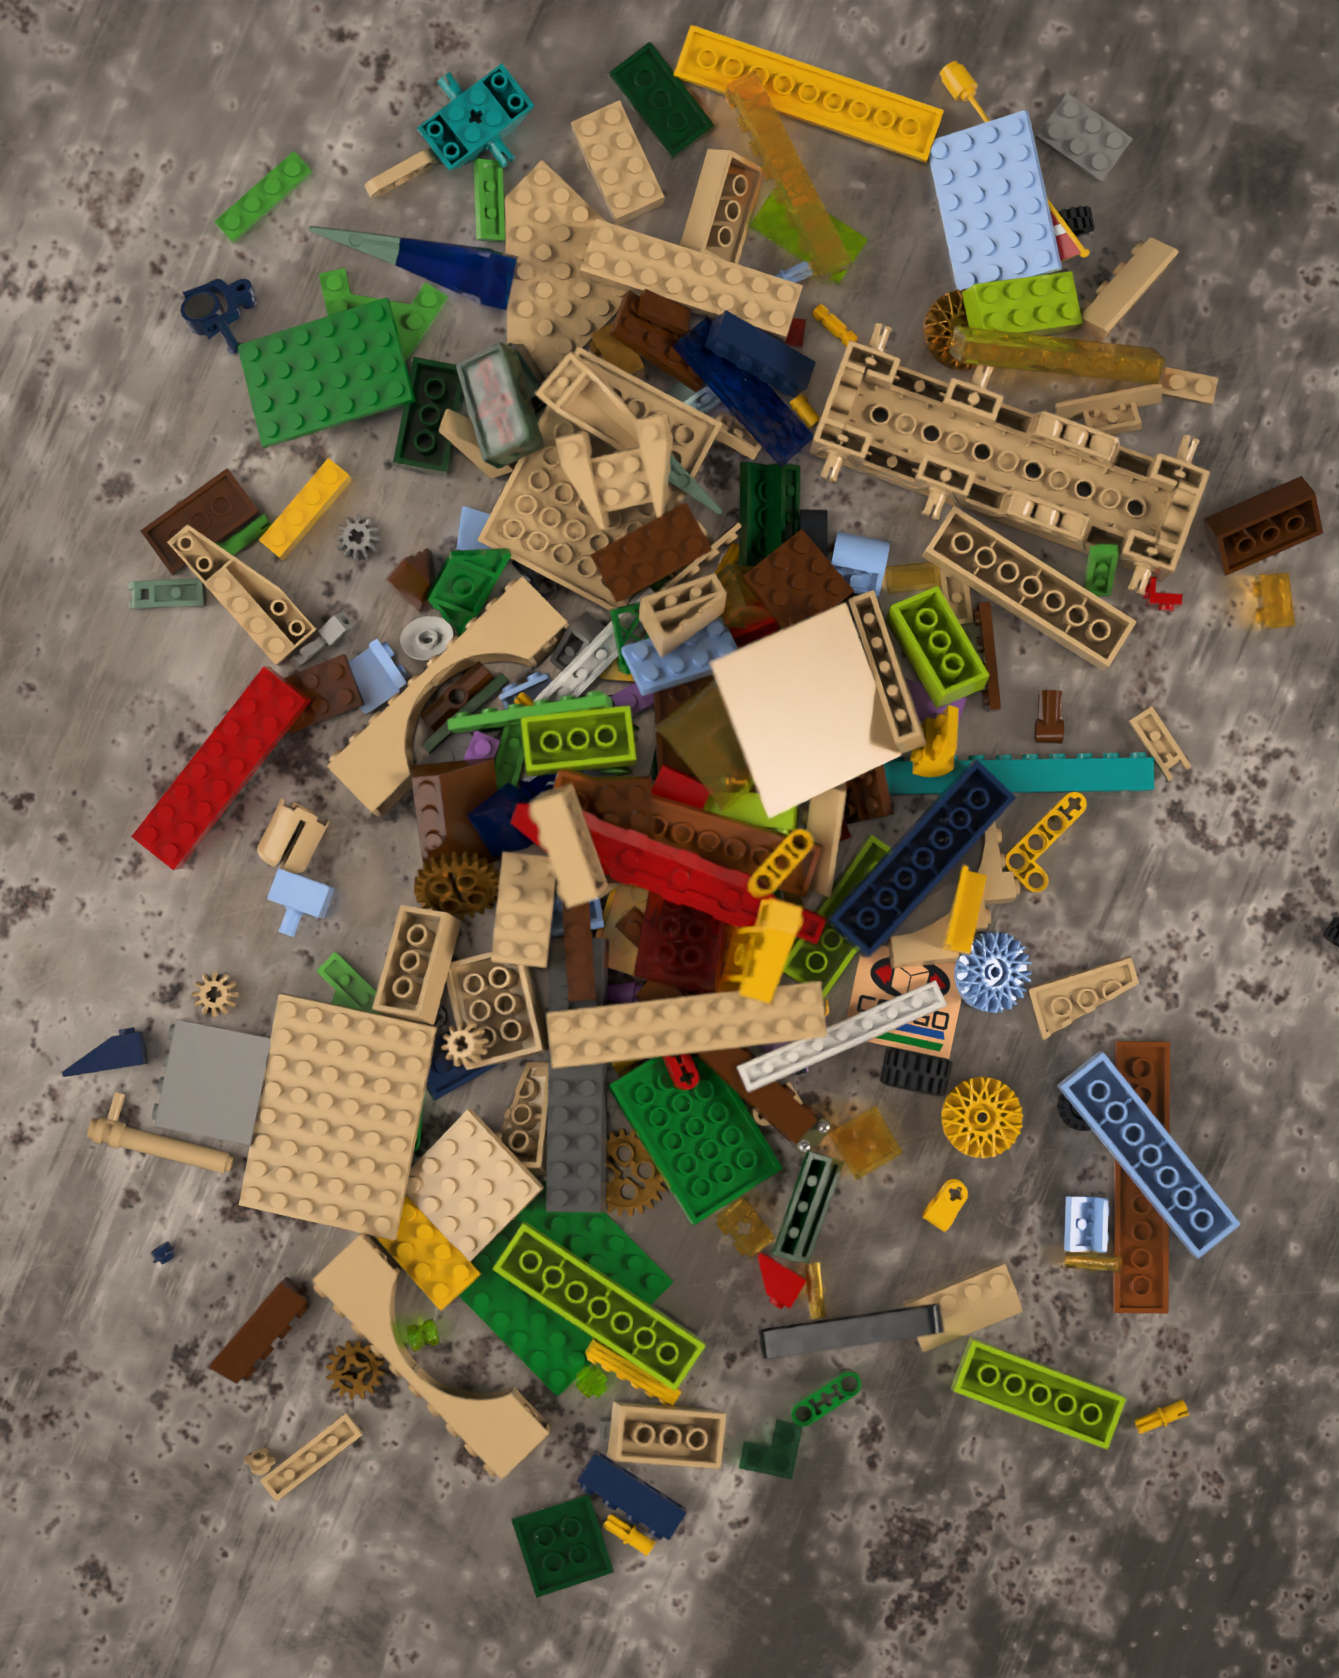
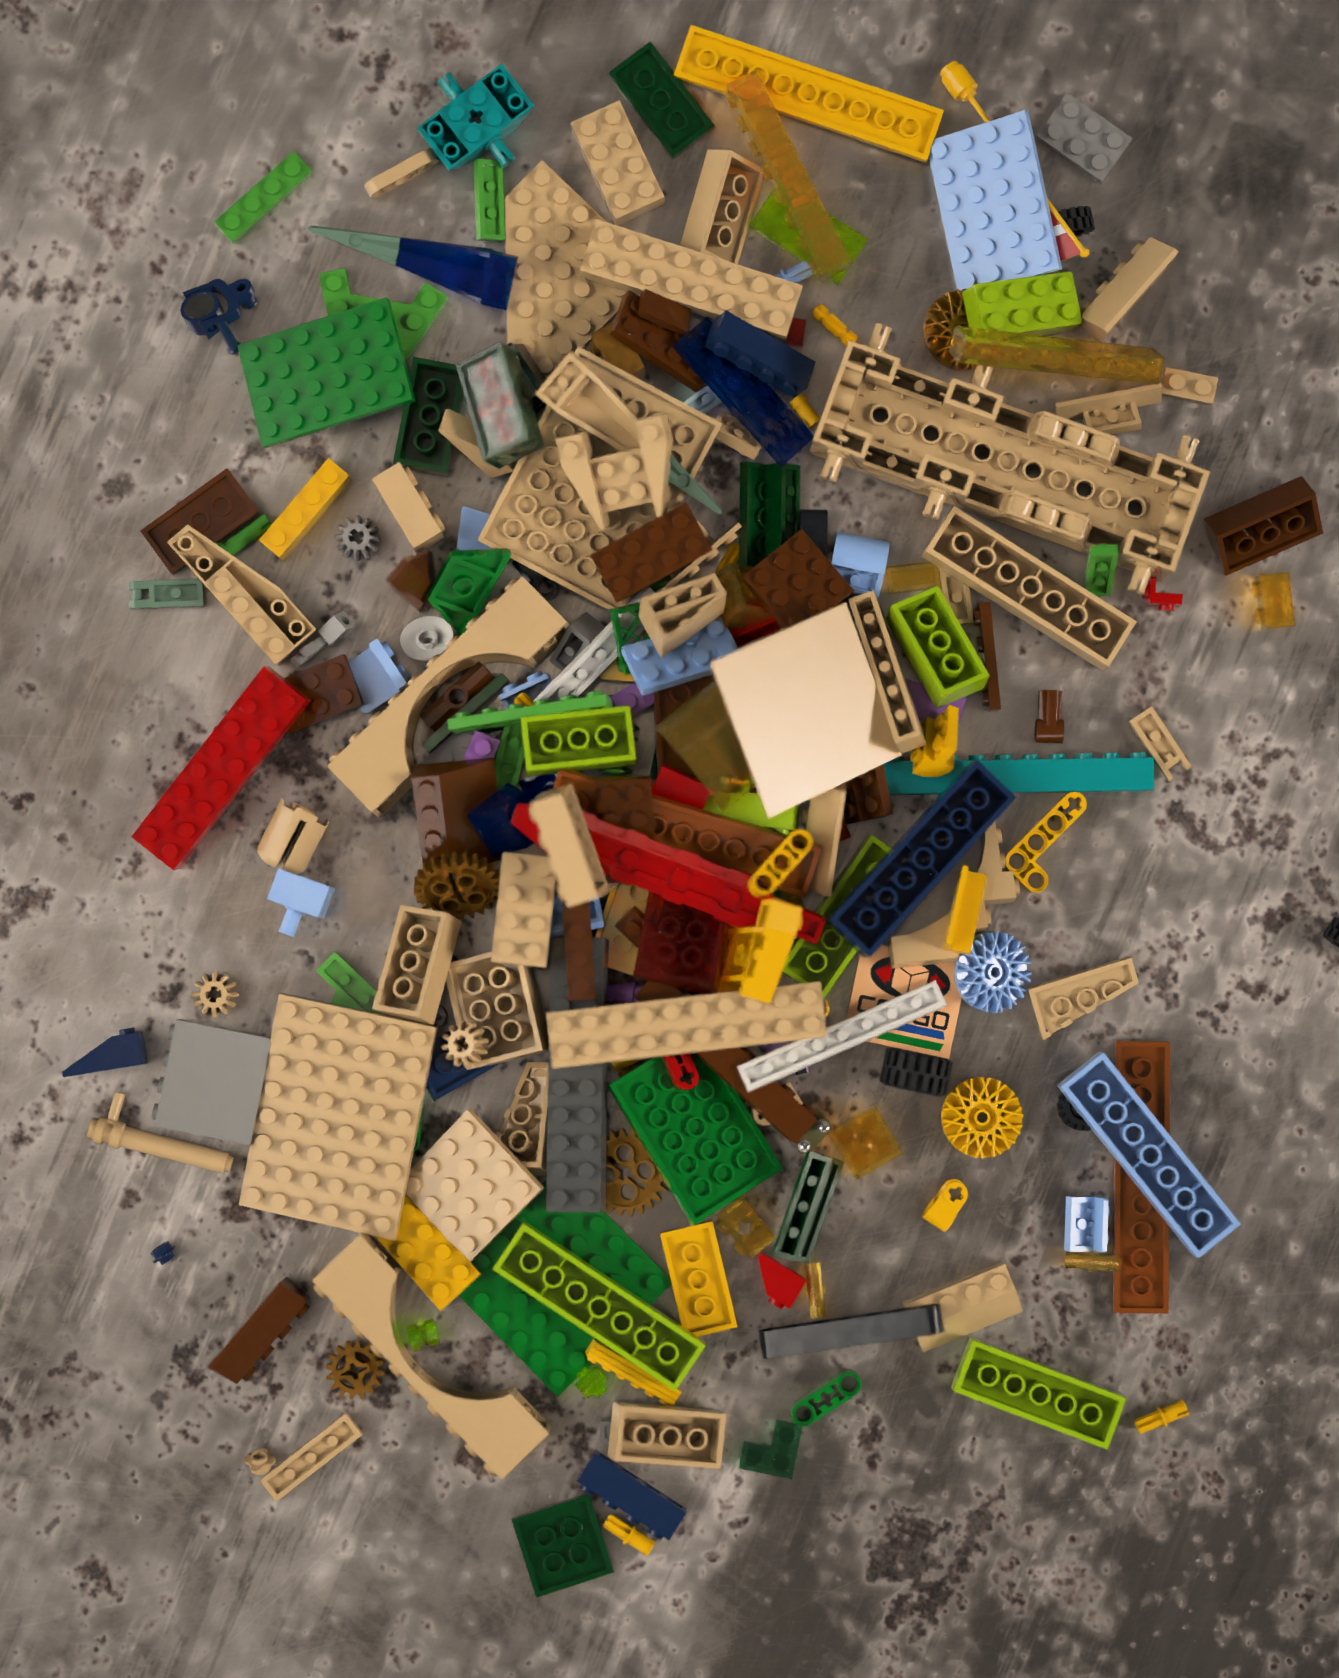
(410, 507): none -> tan brick
(698, 1279): none -> yellow plate

